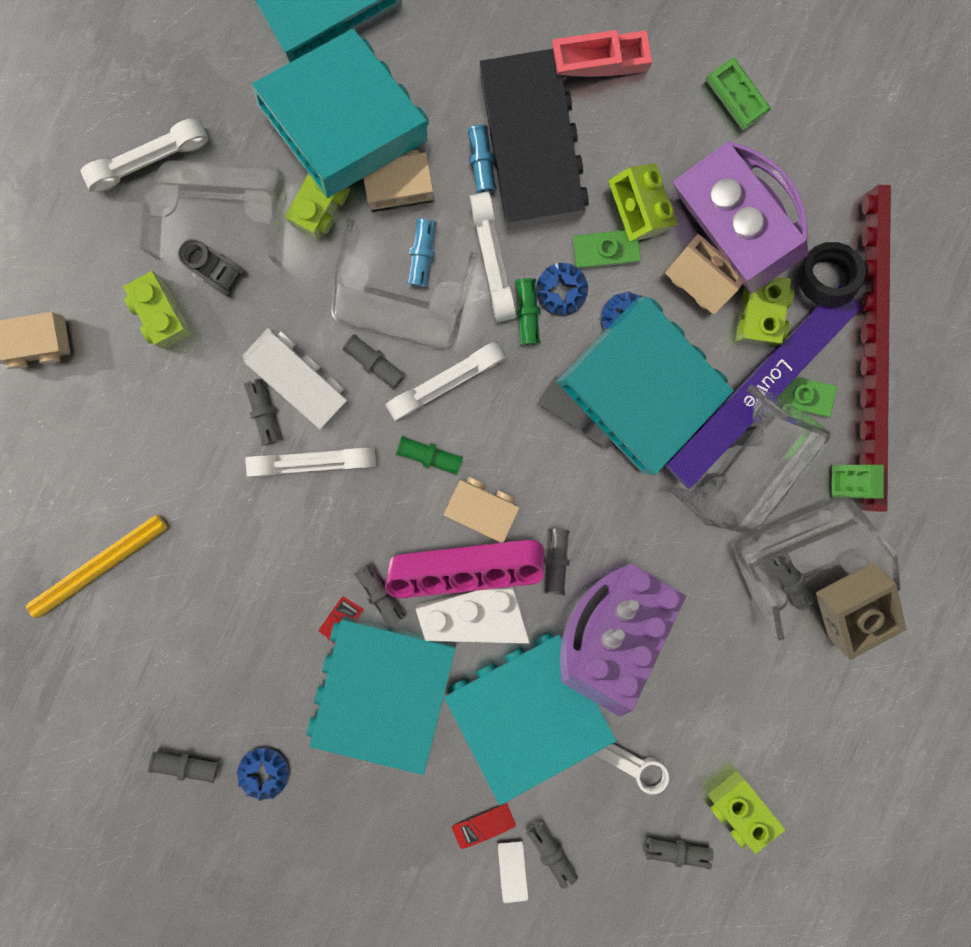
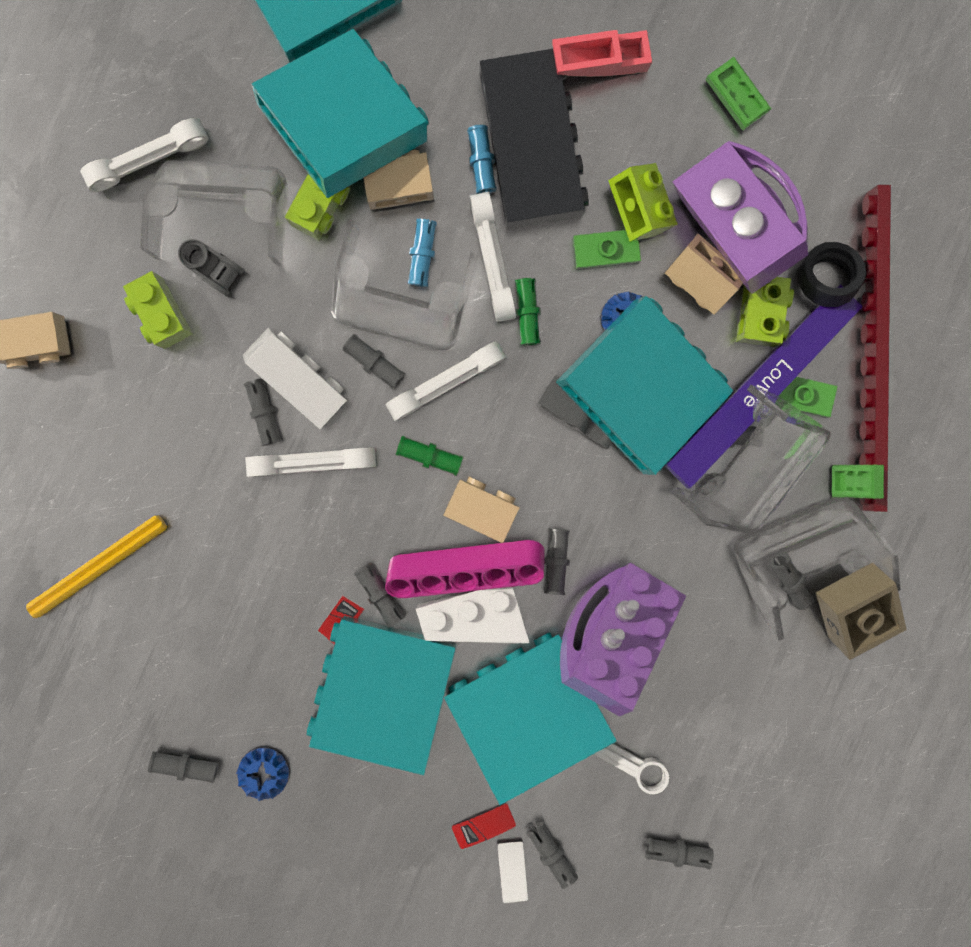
(553, 301): blue gear -> none
(746, 812): lime brick -> none

